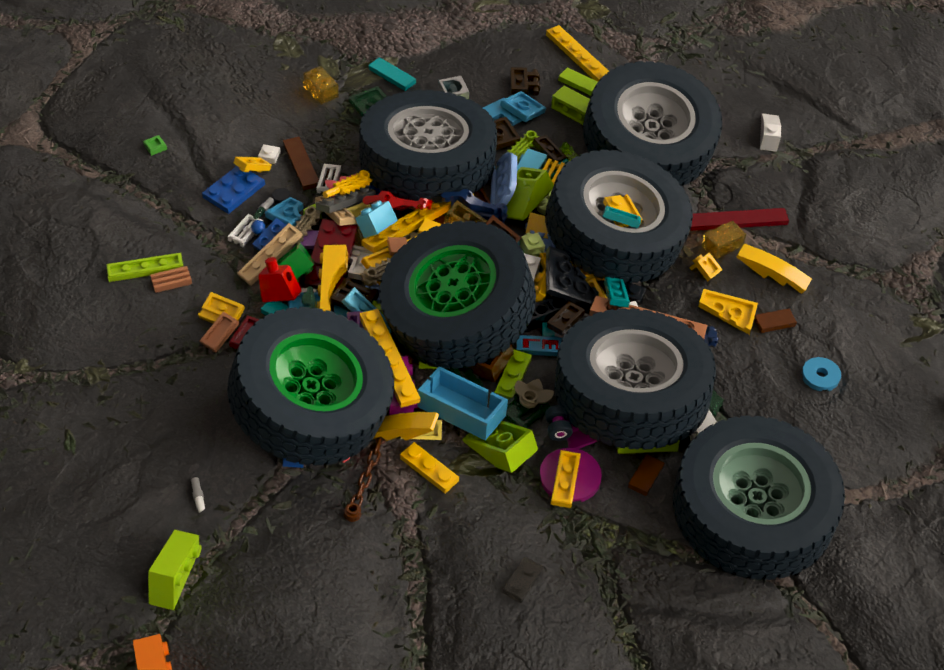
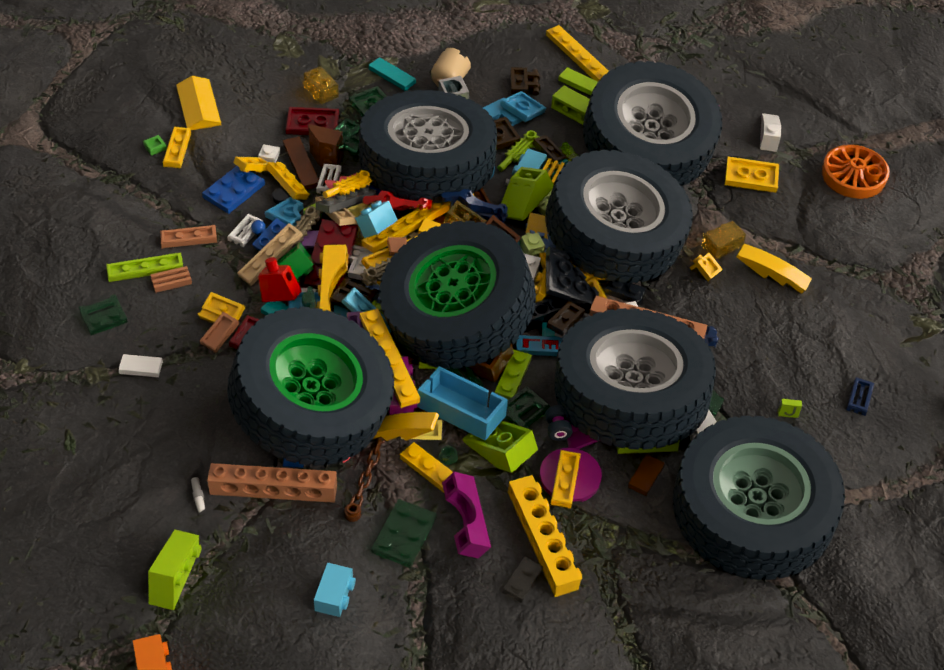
(105, 319): none -> clear green plate
(140, 365): none -> white tile
(177, 147): none -> yellow tile
(188, 236): none -> nougat tile
(198, 103): none -> yellow slope
(263, 207): piece -> none
(272, 482): none -> nougat brick
(287, 180): none -> yellow plate
(301, 117): none -> dark red tile
(326, 145): none -> reddish brown slope
(334, 590): none -> medium azure brick
(350, 141): none -> clear green plate
(404, 533): none -> clear green plate
(448, 451): none -> clear green plate
(450, 65): none -> tan cylinder
(463, 494): none -> magenta arch
(504, 179): light blue tile -> none
(532, 393): dark tan plate -> none
(560, 581): none -> yellow brick
(616, 292): teal tile -> none
(621, 203): yellow plate -> none
(622, 216): teal tile -> none
(730, 309): yellow wing -> none
(742, 218): dark red tile -> none
(752, 174): none -> yellow plate
(775, 320): reddish brown tile -> none
(790, 408): none -> lime tile
(825, 366): dark azure tile -> none
(855, 170): none -> orange piece
(857, 408): none -> dark blue tile

